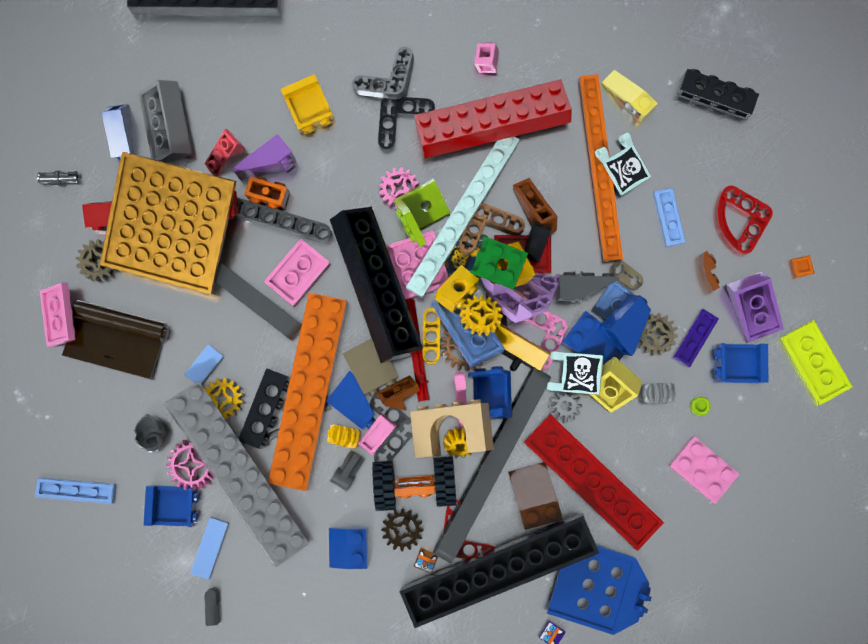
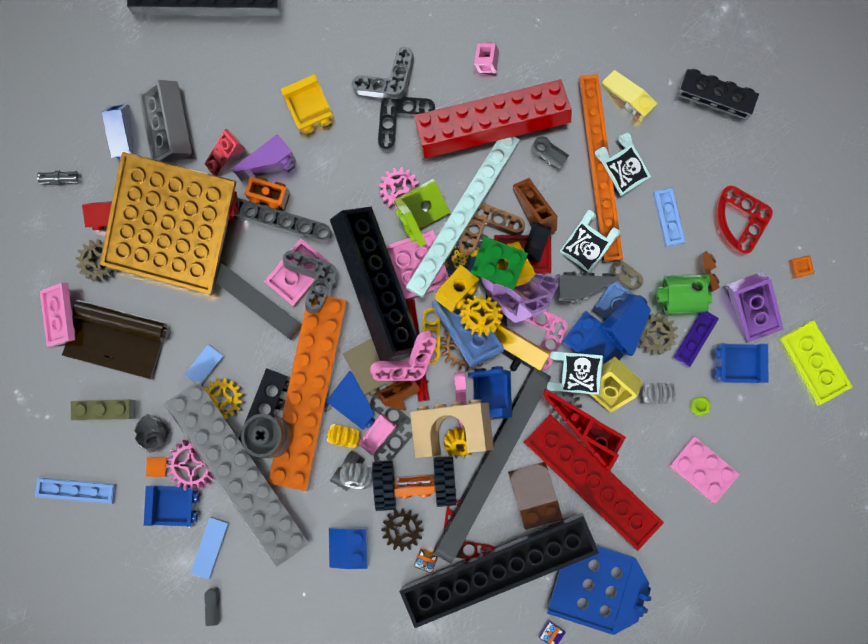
(102, 410): none -> olive brick
(156, 467): none -> orange tile
(266, 436): none -> dark grey wheel
(317, 274): none -> dark grey beam
(356, 475): none -> light grey gear
(413, 368): none -> bright pink beam
(551, 154): none -> dark grey piece
(587, 245): none -> flag
(598, 437): none -> red wedge
(684, 293): none -> bright green cylinder

